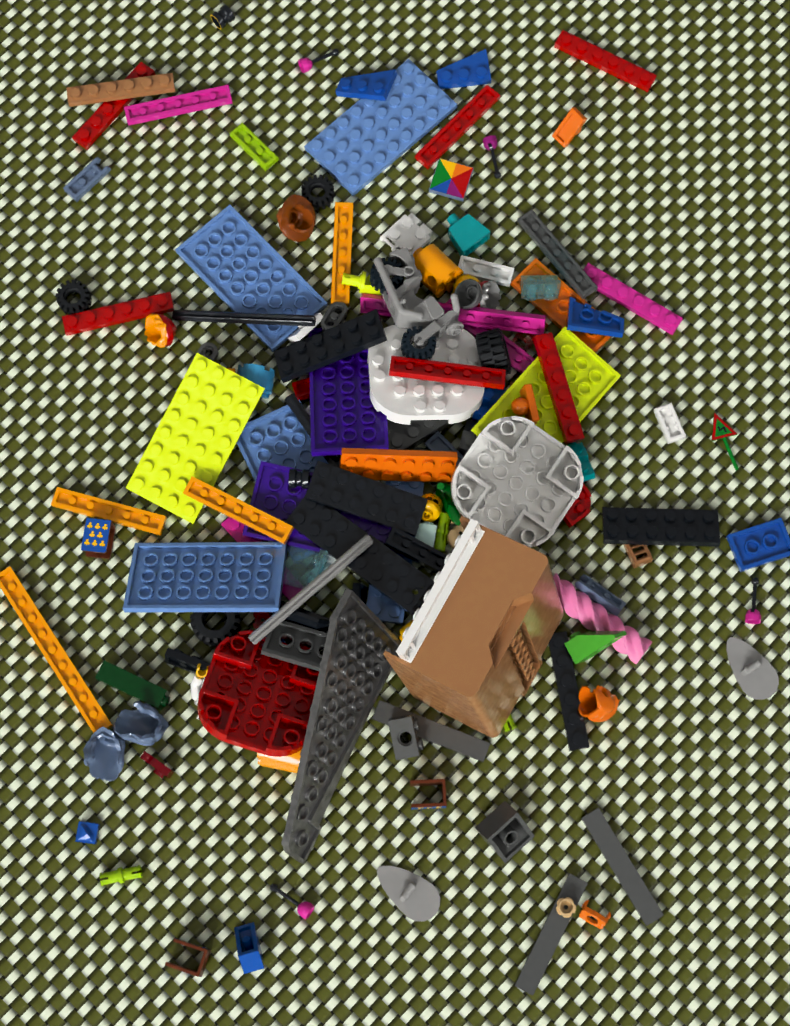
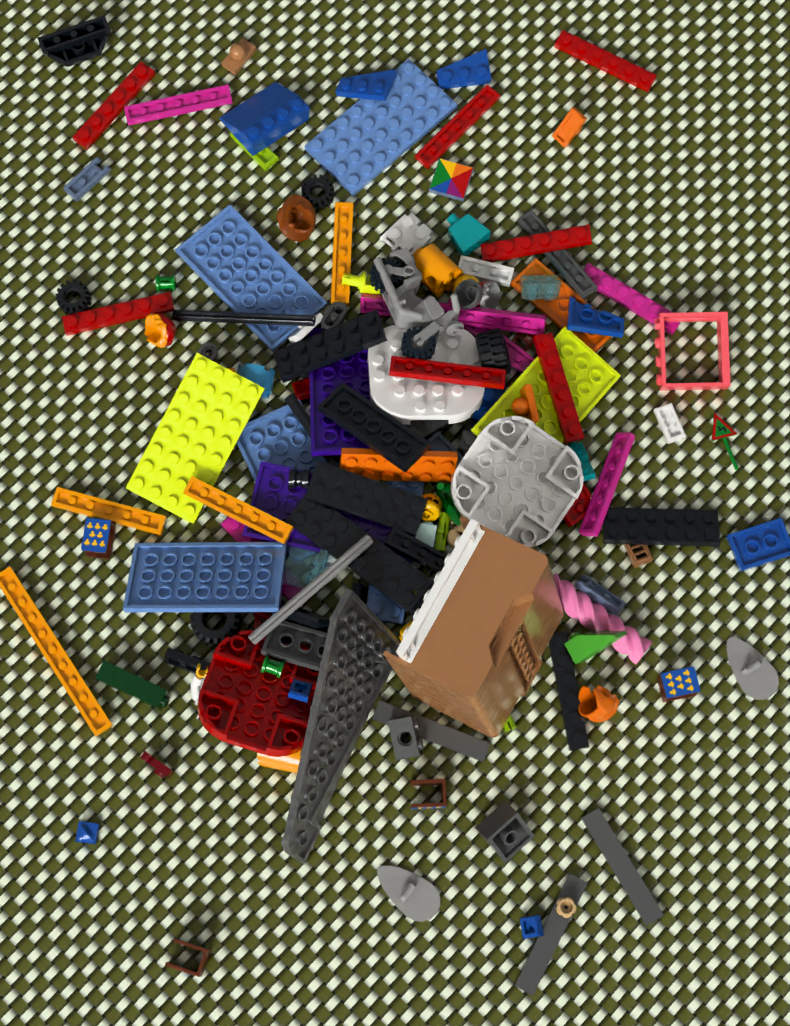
(76, 42): none -> black wedge
(104, 754): sand blue hair -> none
(120, 89): medium nougat plate -> none
(121, 875): lime pin -> none
(140, 725): sand blue hair -> none
(166, 282): none -> green bush
(222, 17): black wheel -> none
(238, 56): none -> medium nougat tile
(248, 948): blue slope -> none
(266, 117): none -> blue slope
(272, 666): none -> green bush
(300, 690): none -> blue tile
(304, 909): hinge -> none
(306, 64): hinge -> none
(374, 427): none -> black plate
(490, 143): hinge -> none
(531, 926): none -> blue tile
(536, 244): none -> red plate
(600, 920): orange piece -> none
(607, 484): none -> dark pink plate
(678, 684): none -> blue piece
(723, 349): none -> coral window
(753, 616): hinge -> none

